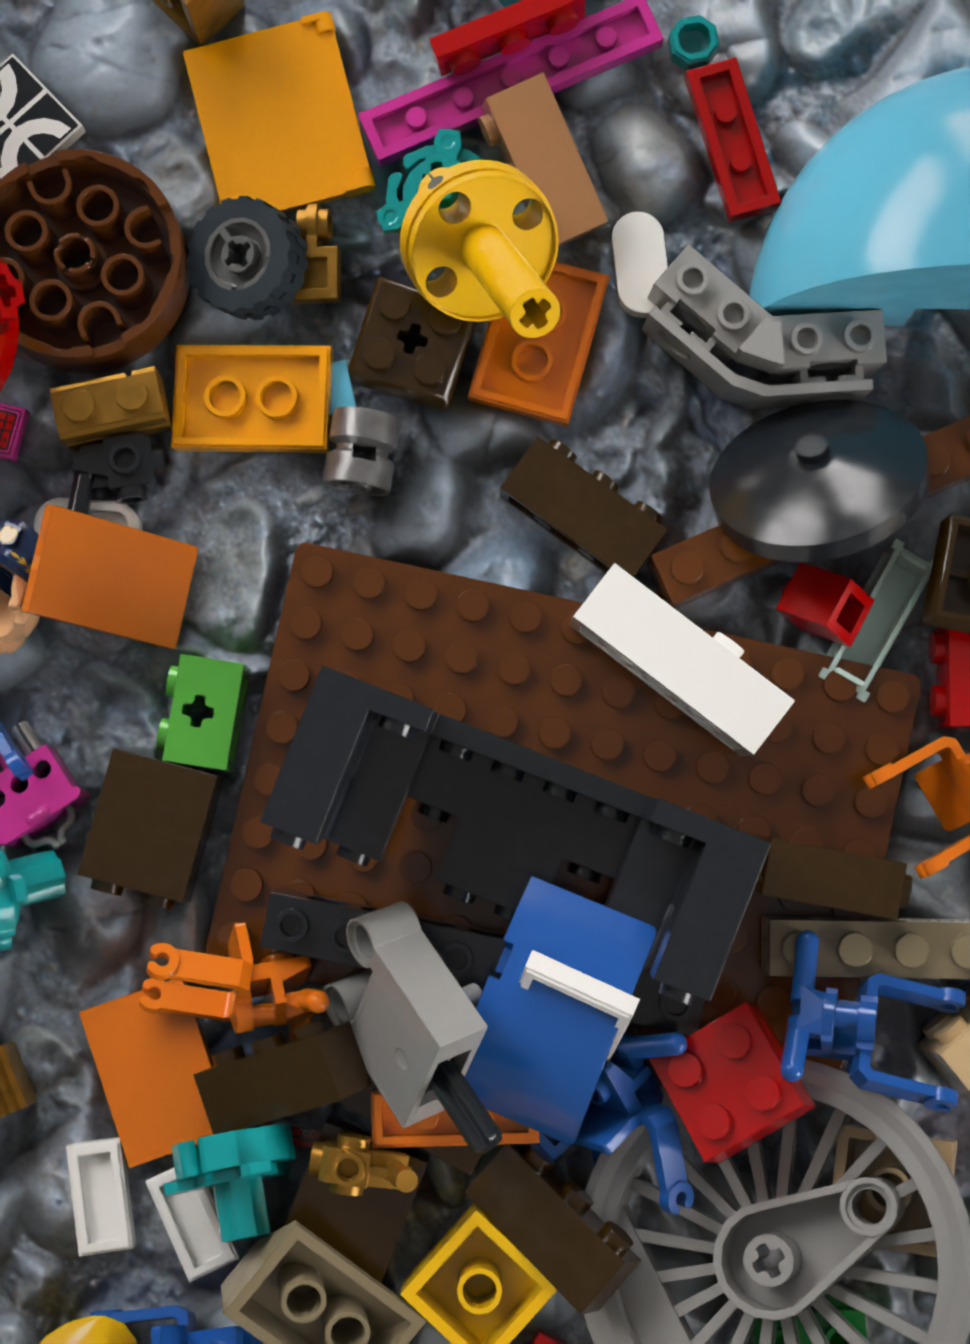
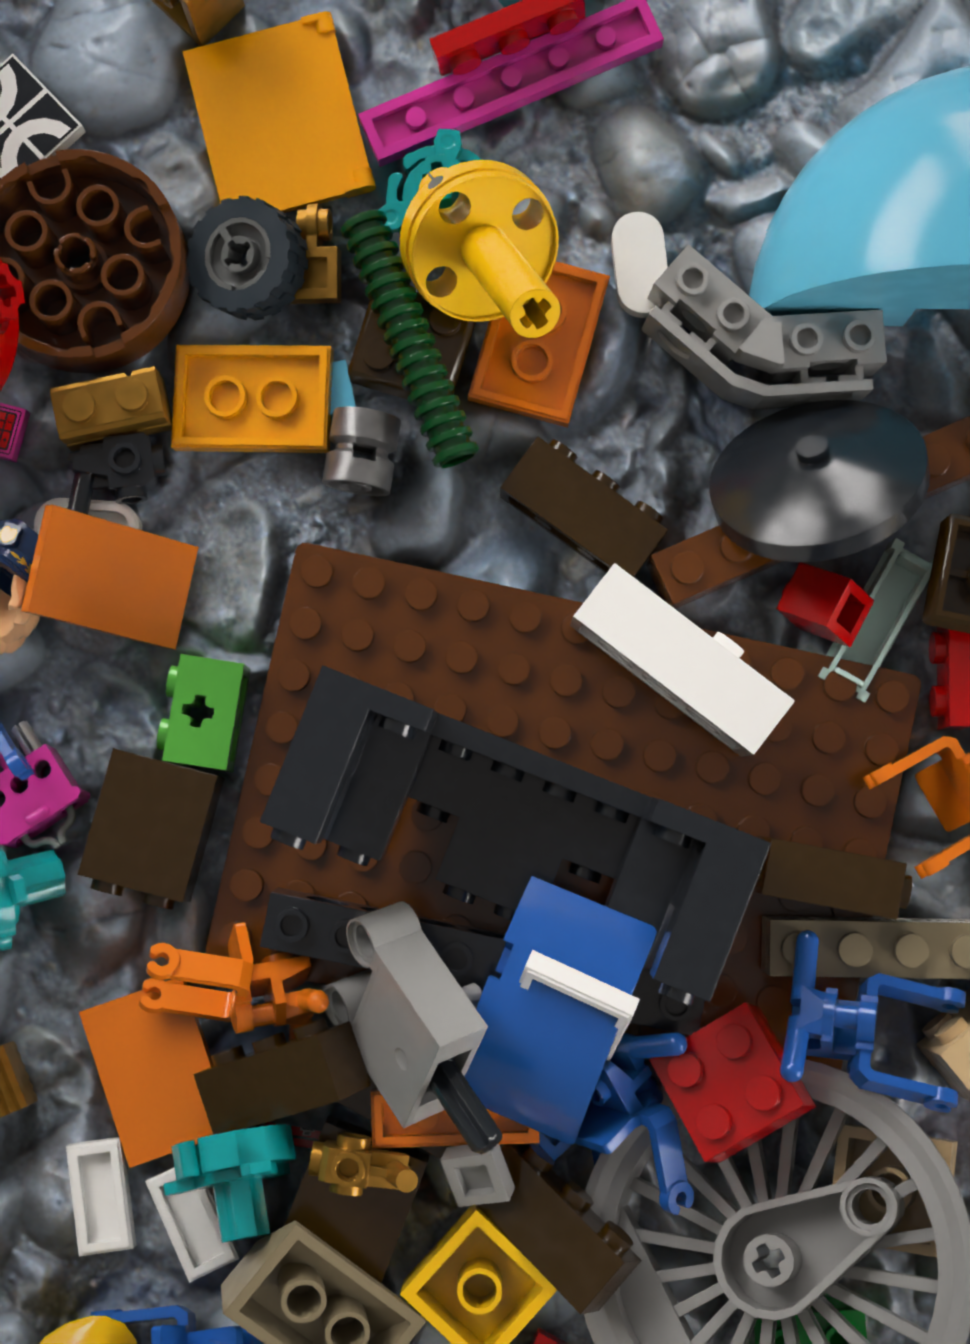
(409, 338): none -> dark green piece
(477, 1177): none -> light grey plate
(539, 144): medium nougat brick -> none
(693, 42): teal tile -> none
(732, 140): red plate -> none

